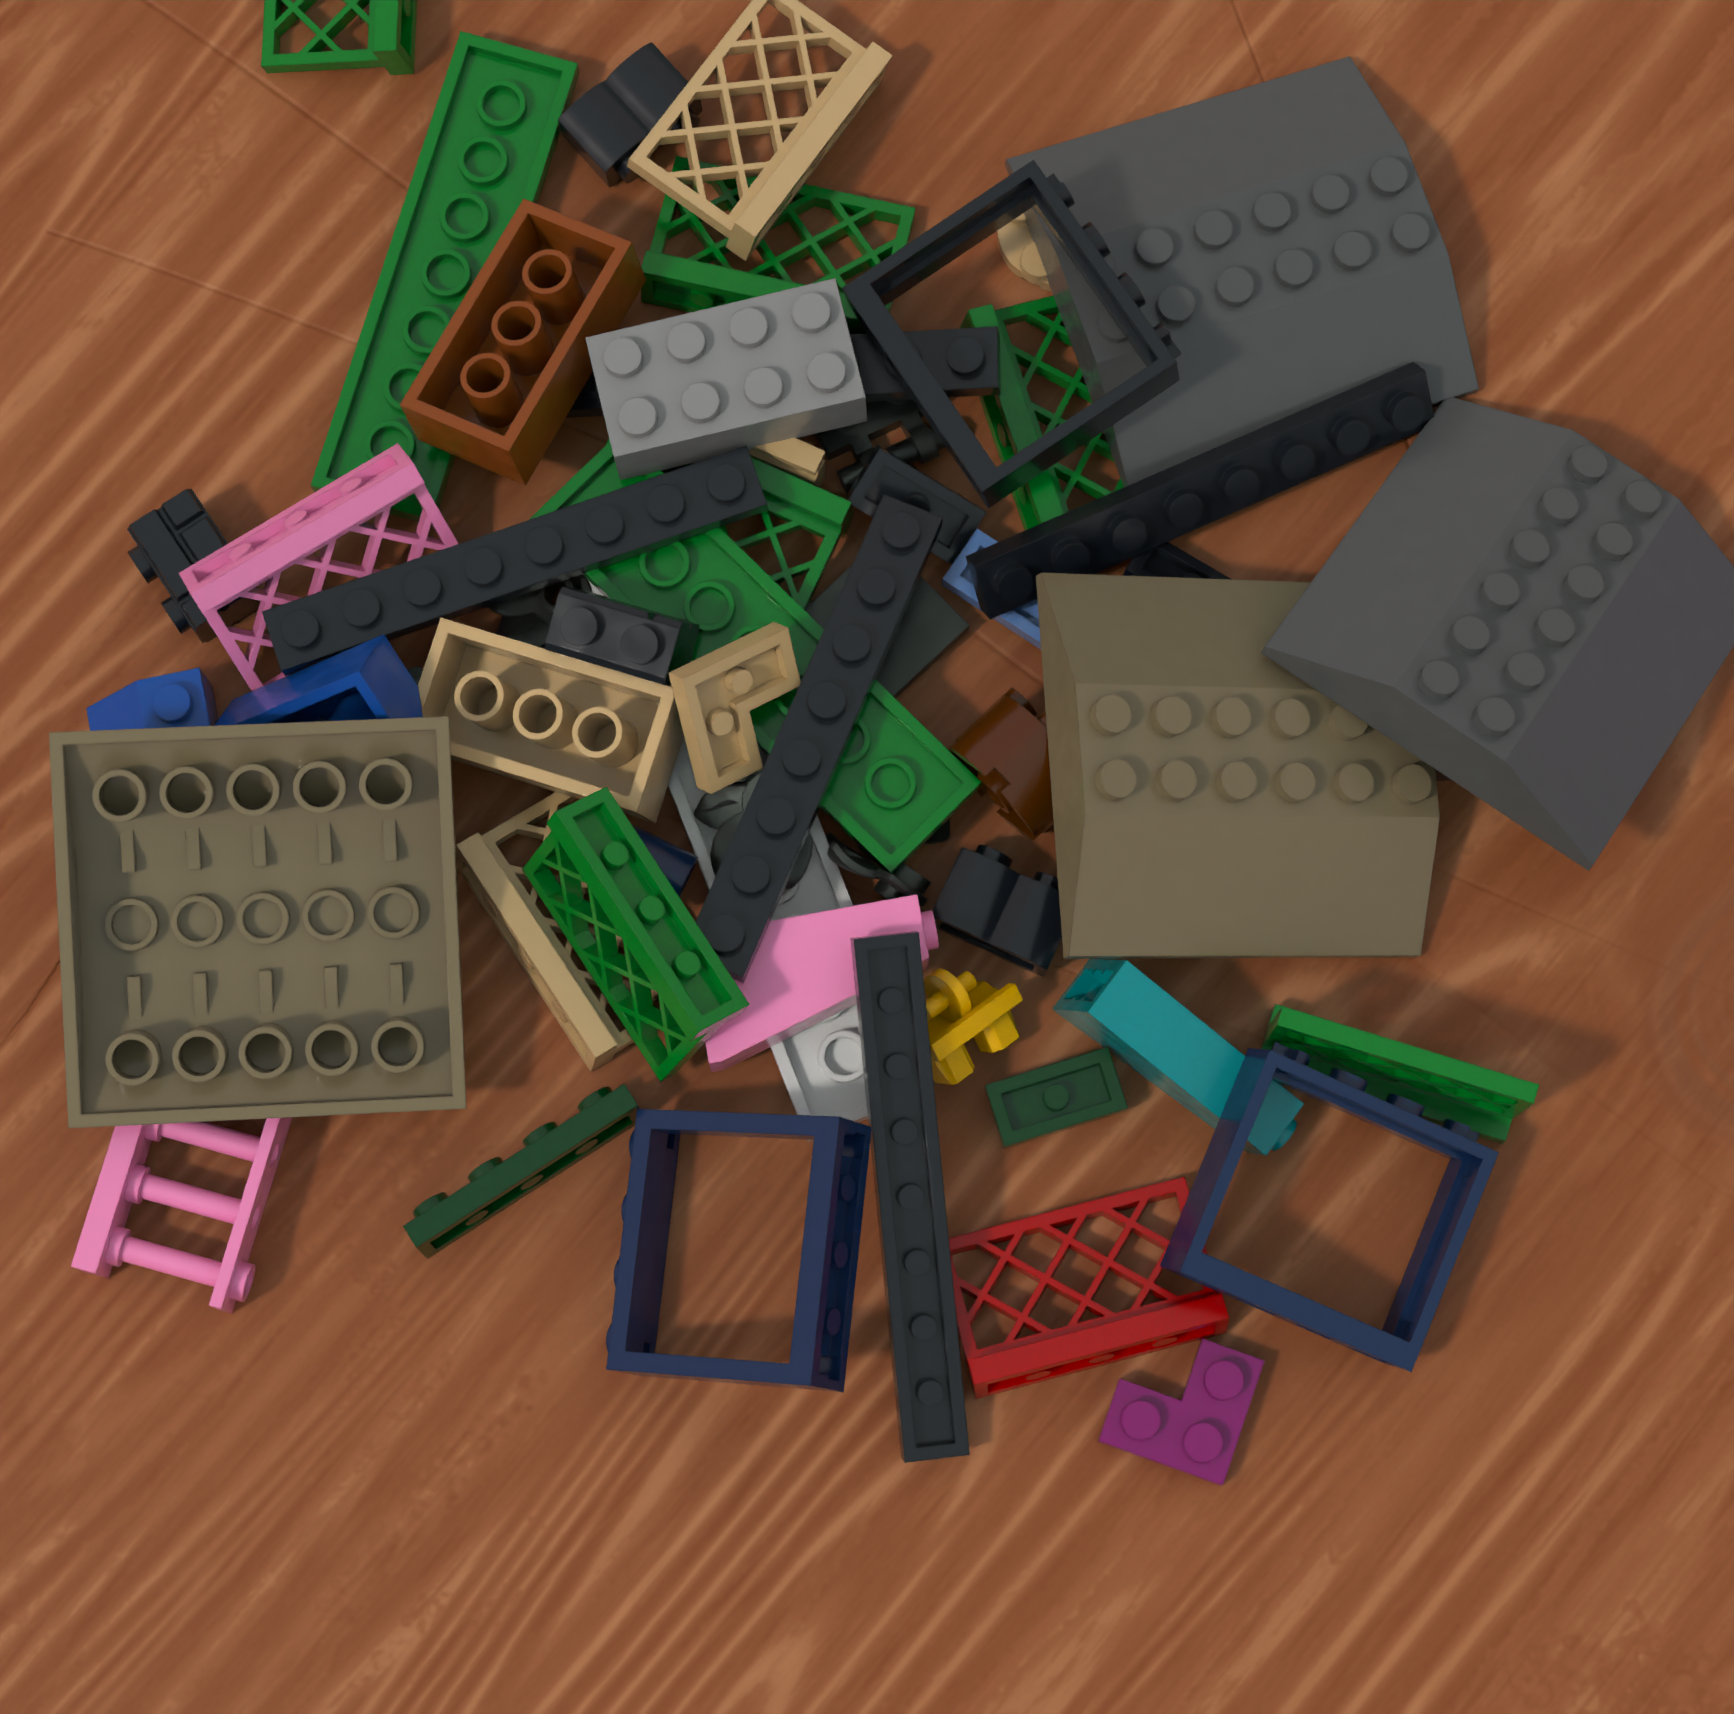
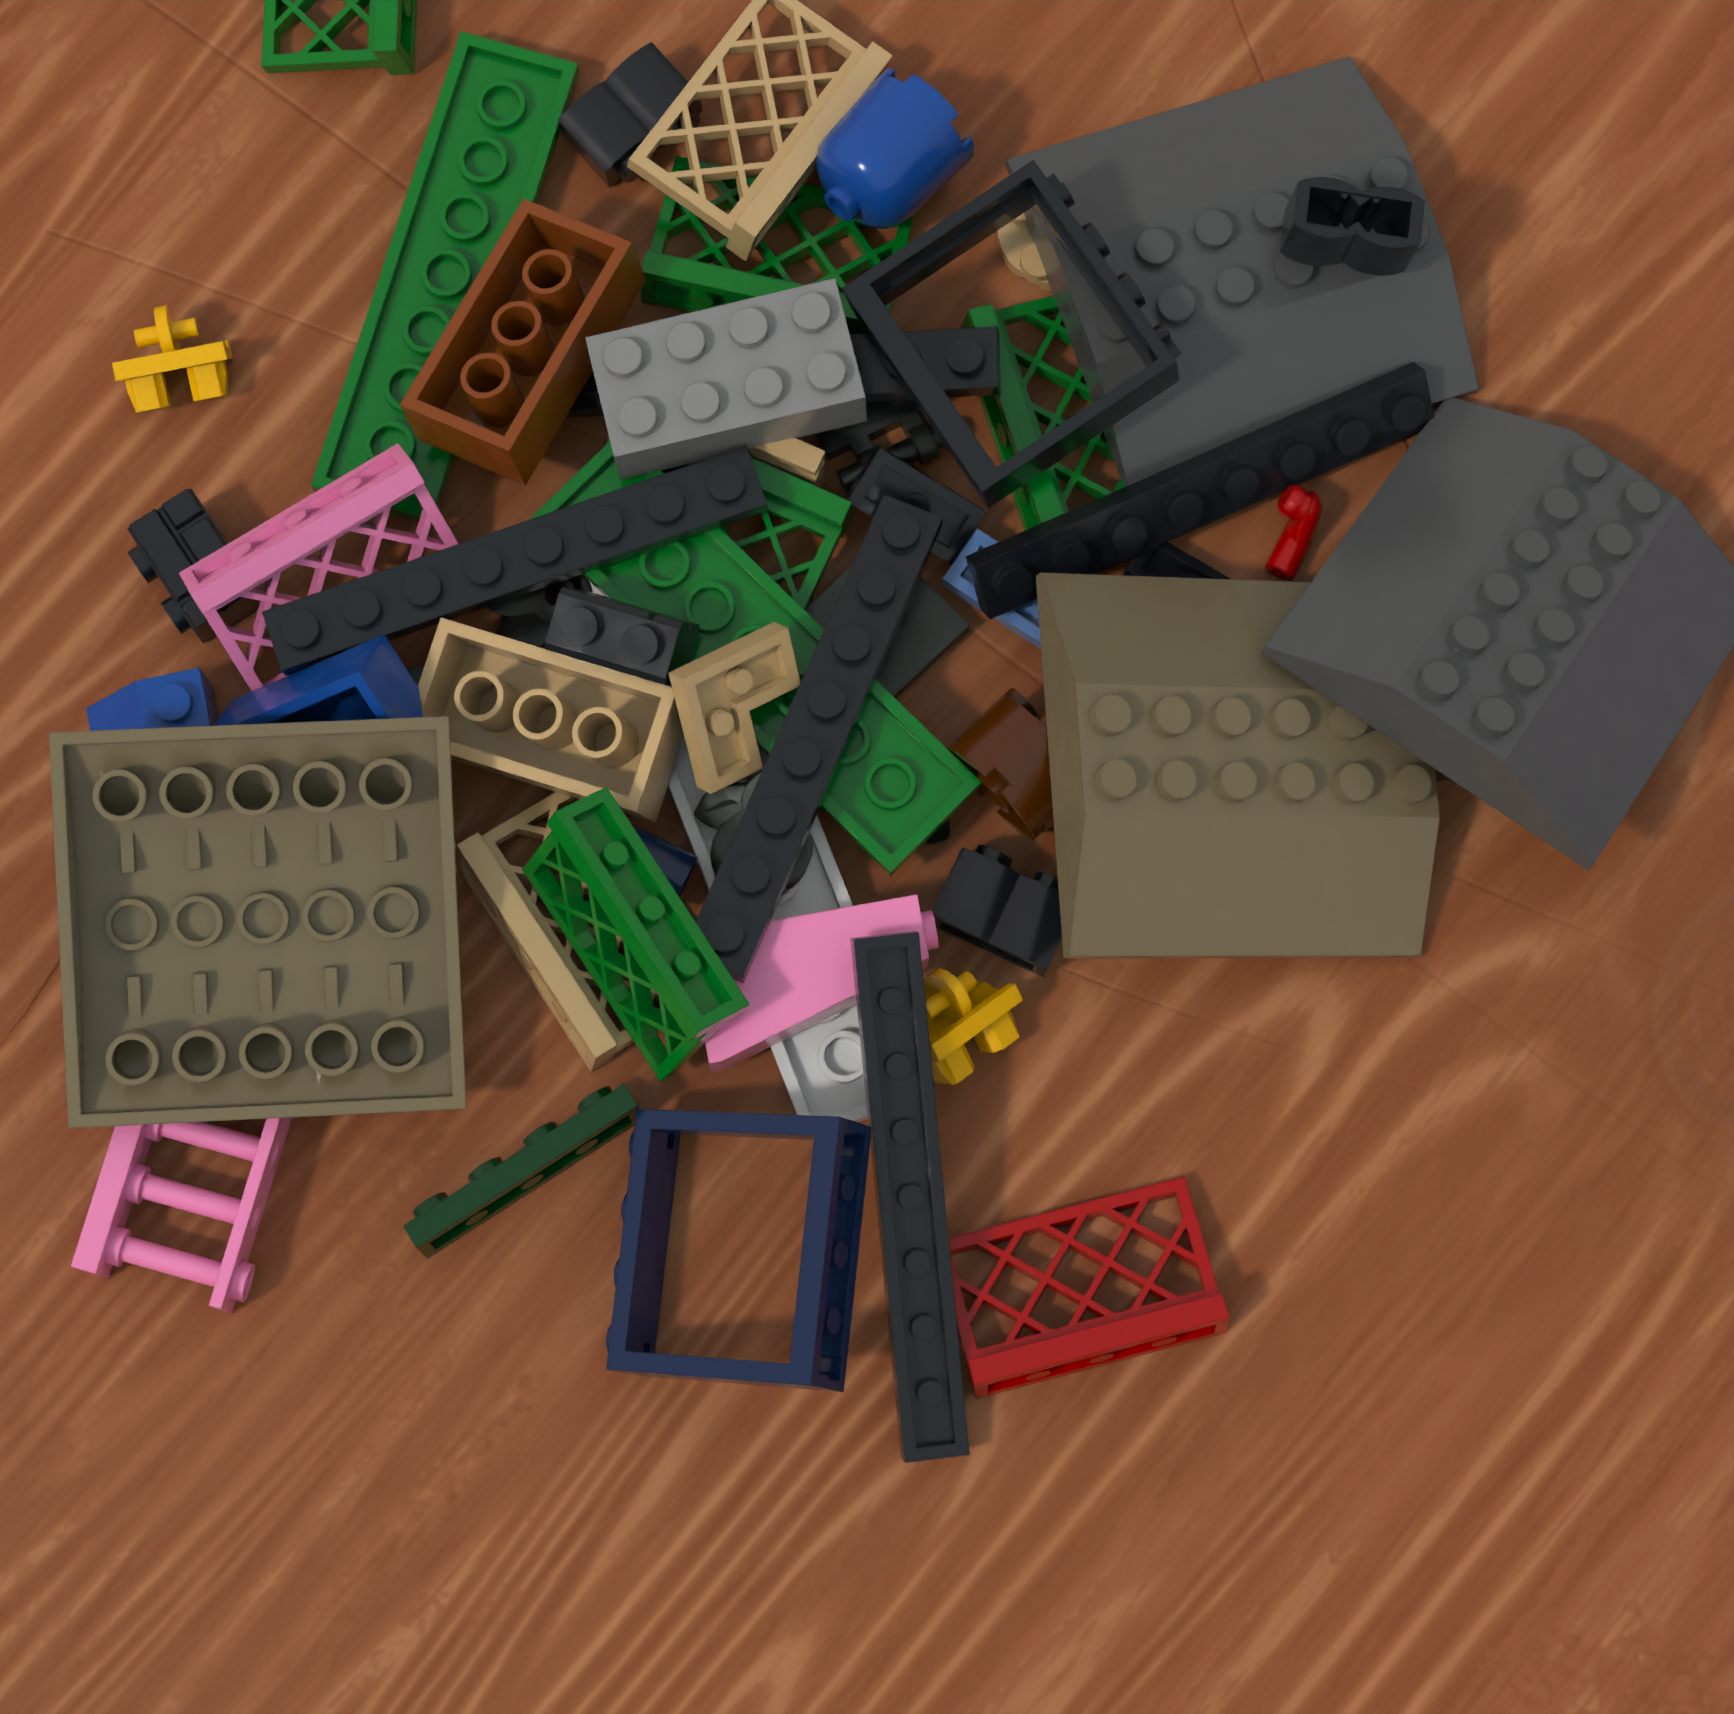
(146, 376): none -> yellow hips
(890, 152): none -> blue cylinder
(899, 884): pearl dark grey plate -> none
(1055, 1098): dark green plate -> none
(1170, 1047): teal slope -> none
(1193, 1432): magenta plate -> none
(1296, 538): none -> red arm
(1364, 229): none -> black brick
(1436, 1247): dark blue window -> none
(1439, 1083): green fence -> none

